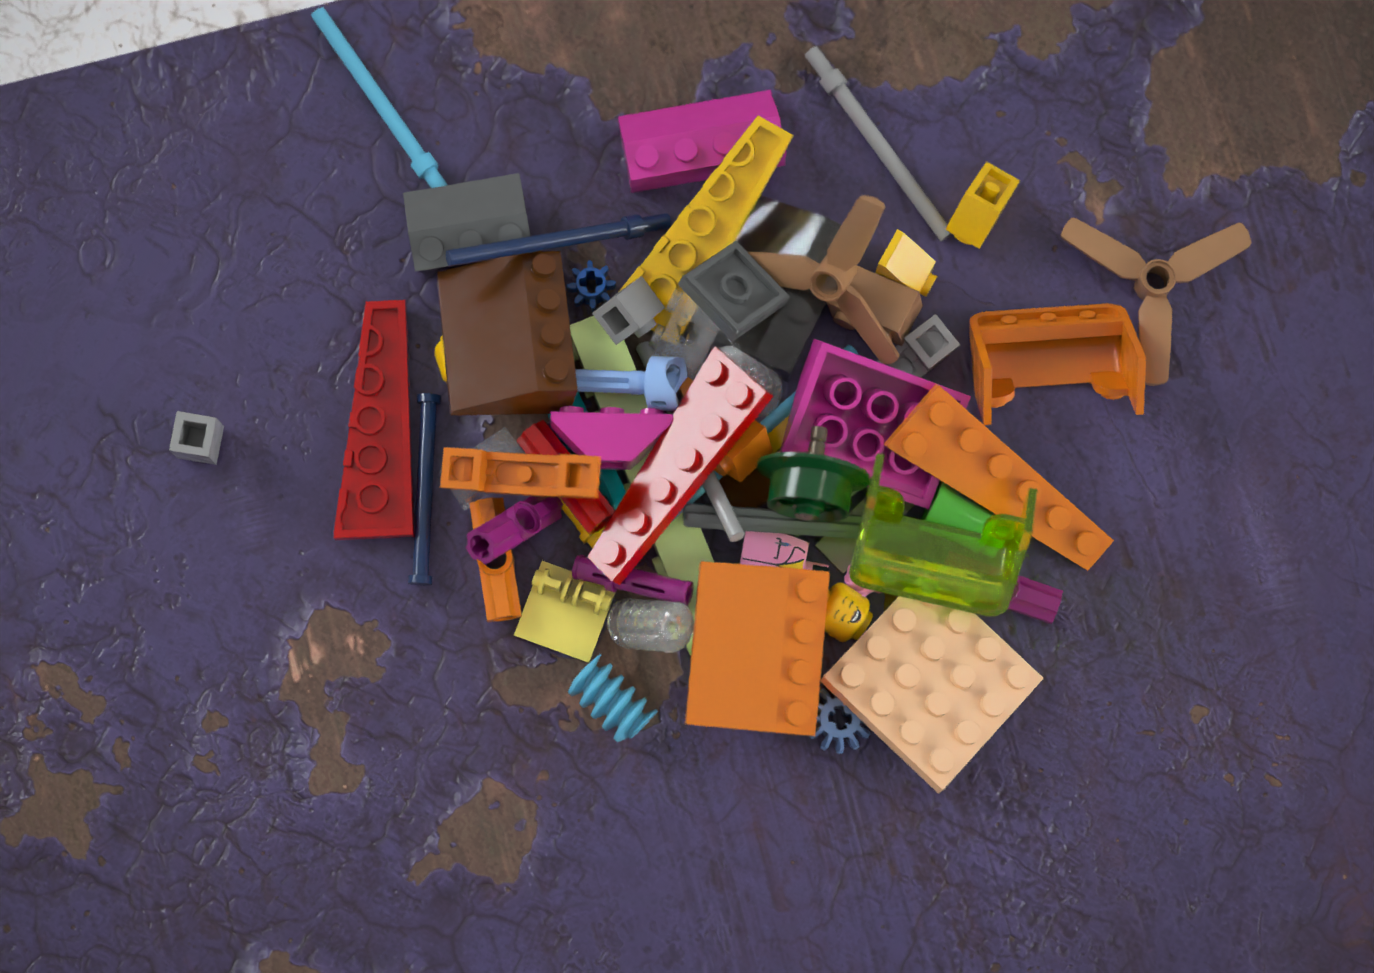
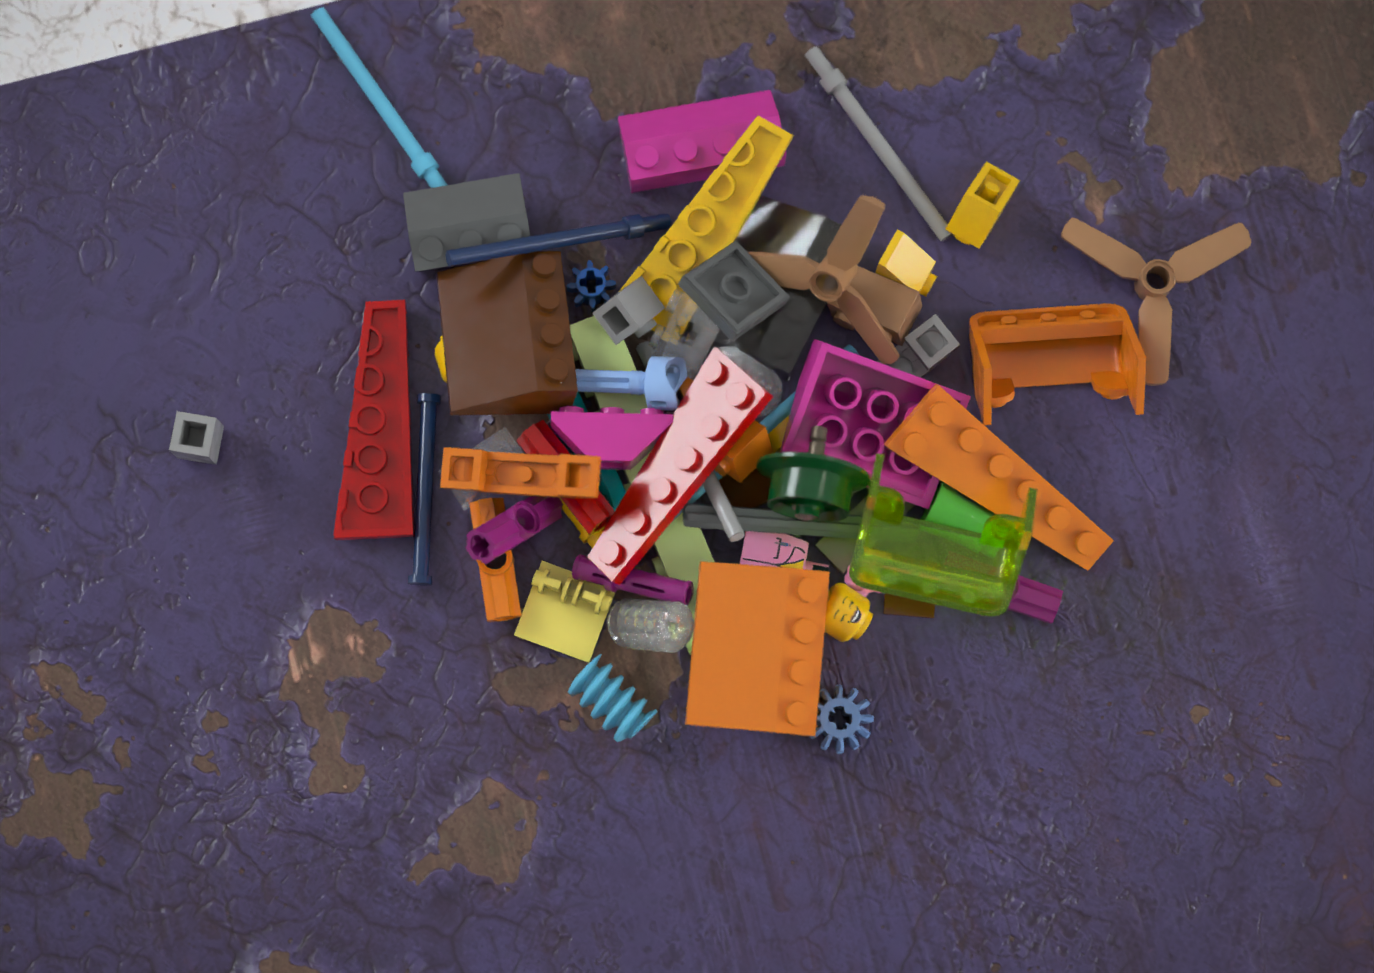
(931, 685): light nougat plate -> none

